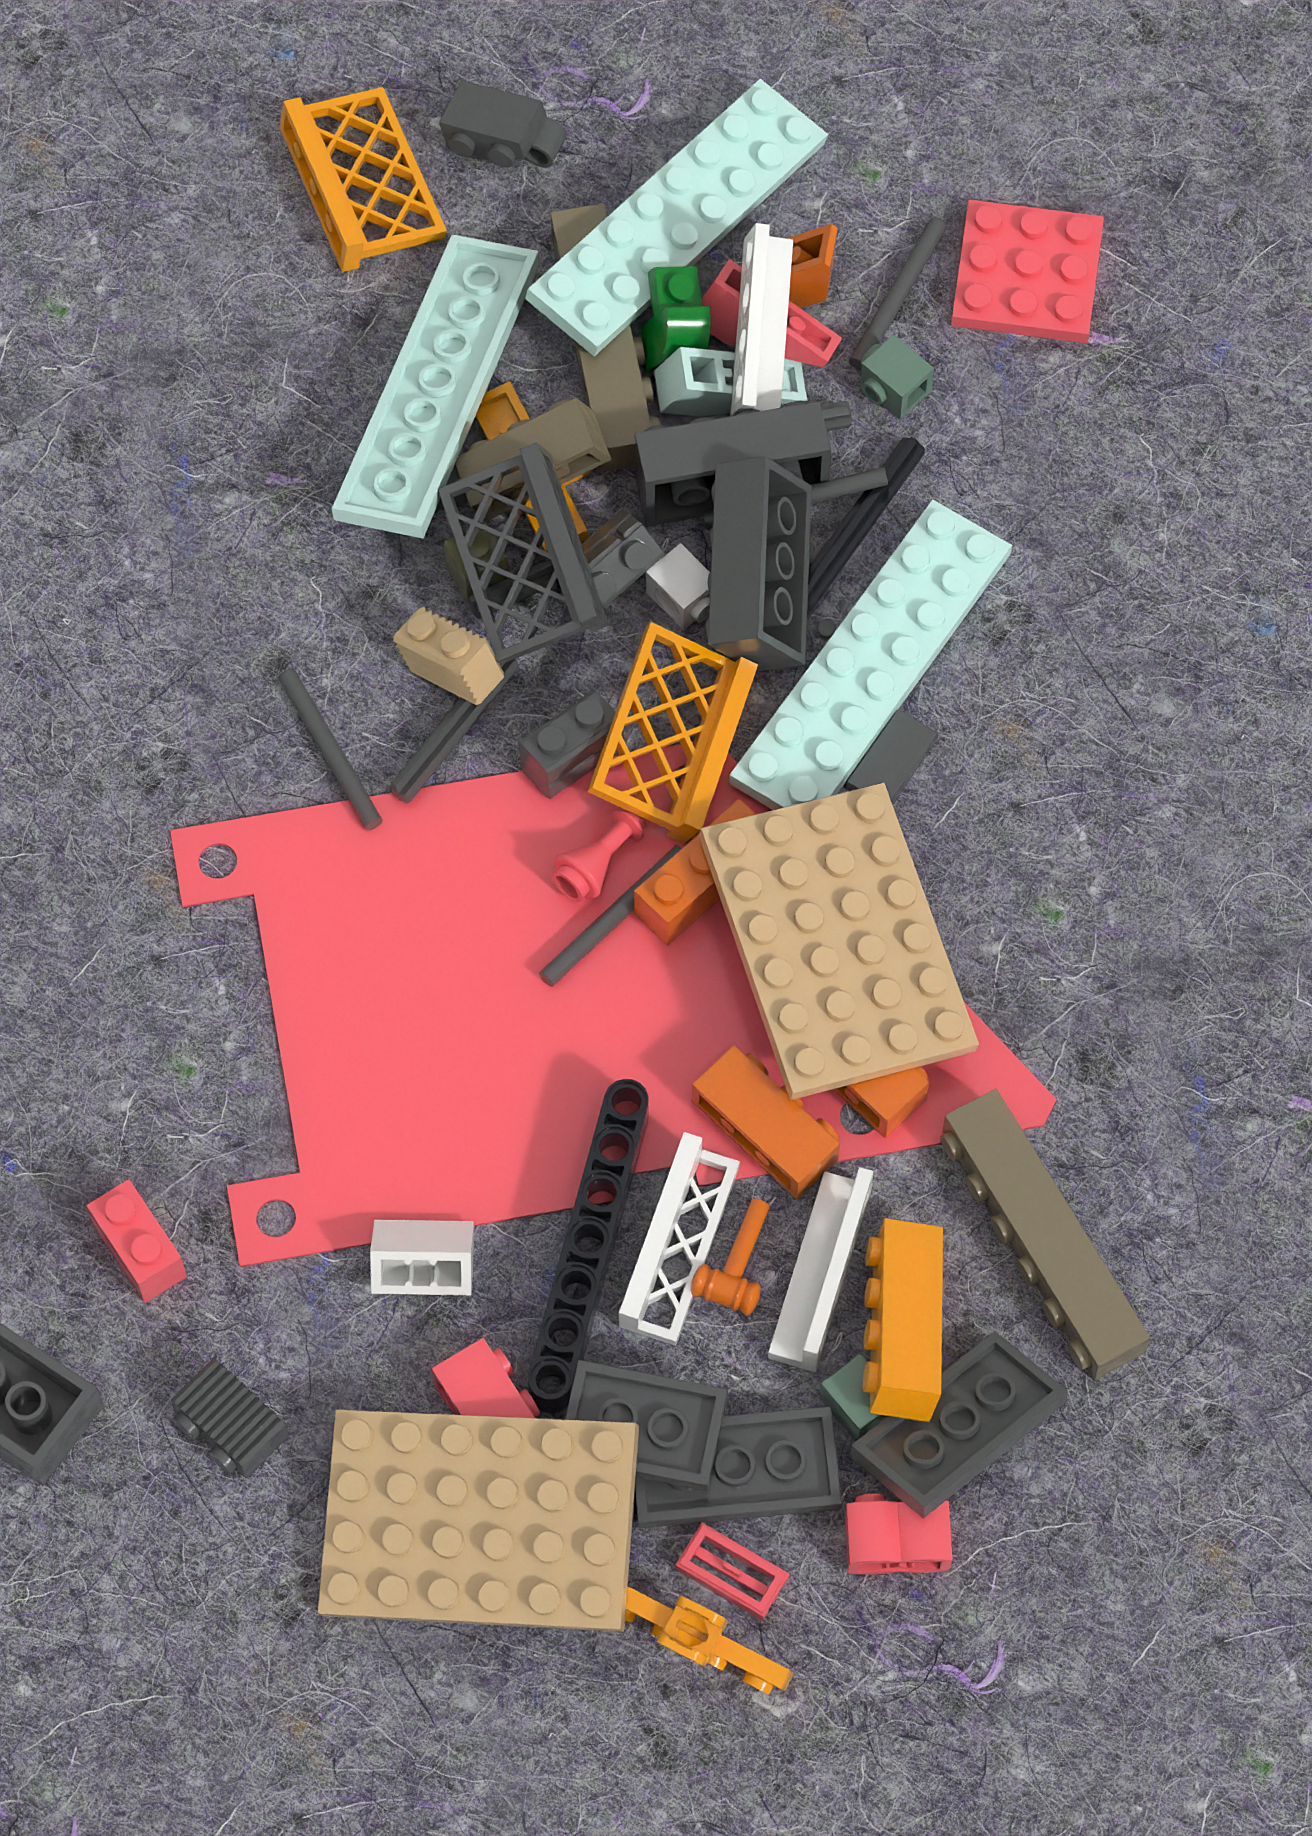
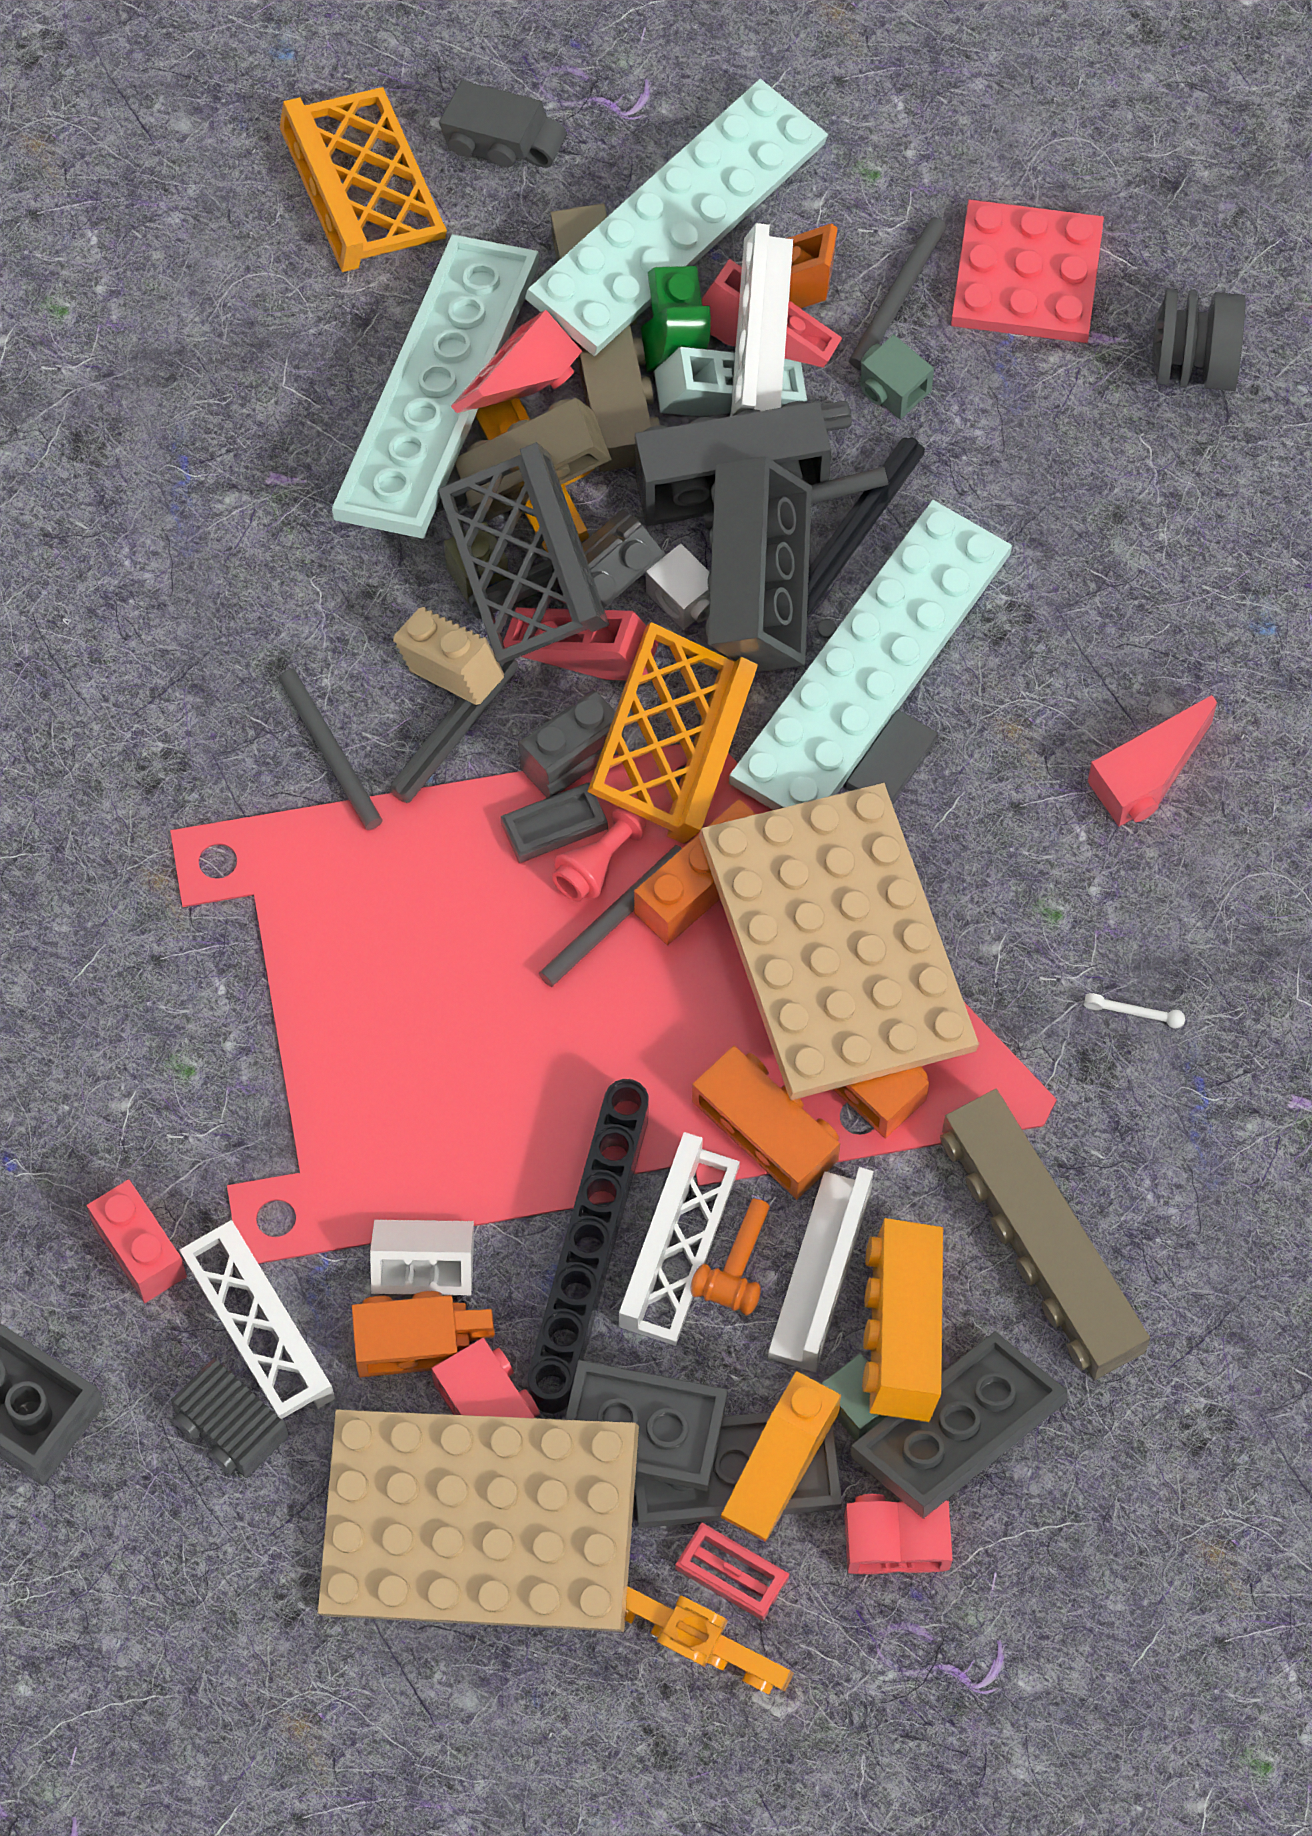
(275, 1320): none -> white fence
(414, 1332): none -> orange hinge
(528, 361): none -> coral slope
(554, 822): none -> dark grey tile
(599, 653): none -> coral slope
(782, 1455): none -> light orange slope
(1141, 771): none -> coral slope
(1174, 1018): none -> white hinge
(1200, 339): none -> dark grey wheel

